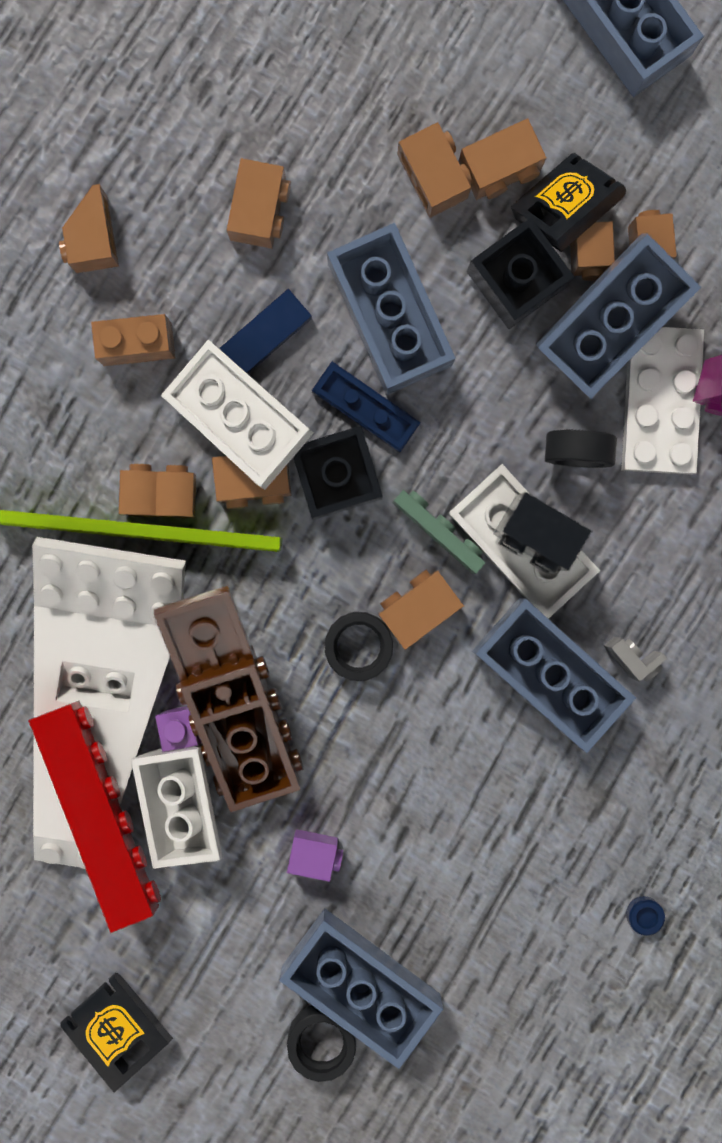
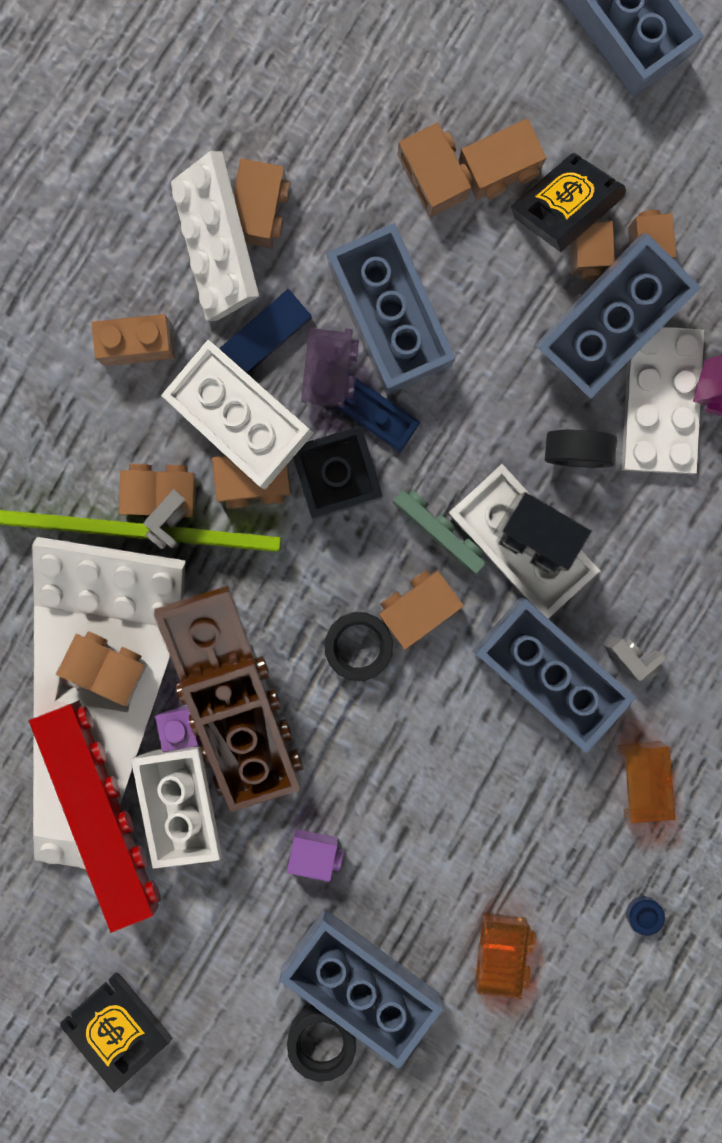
(89, 234): medium nougat slope -> none
(102, 669): none -> medium nougat brick
(167, 513): none -> light grey bracket
(214, 237): none -> white plate
(328, 367): none -> clear purple bracket
(503, 956): none -> clear orange brick
(519, 273): black brick -> none
(648, 782): none -> clear orange panel

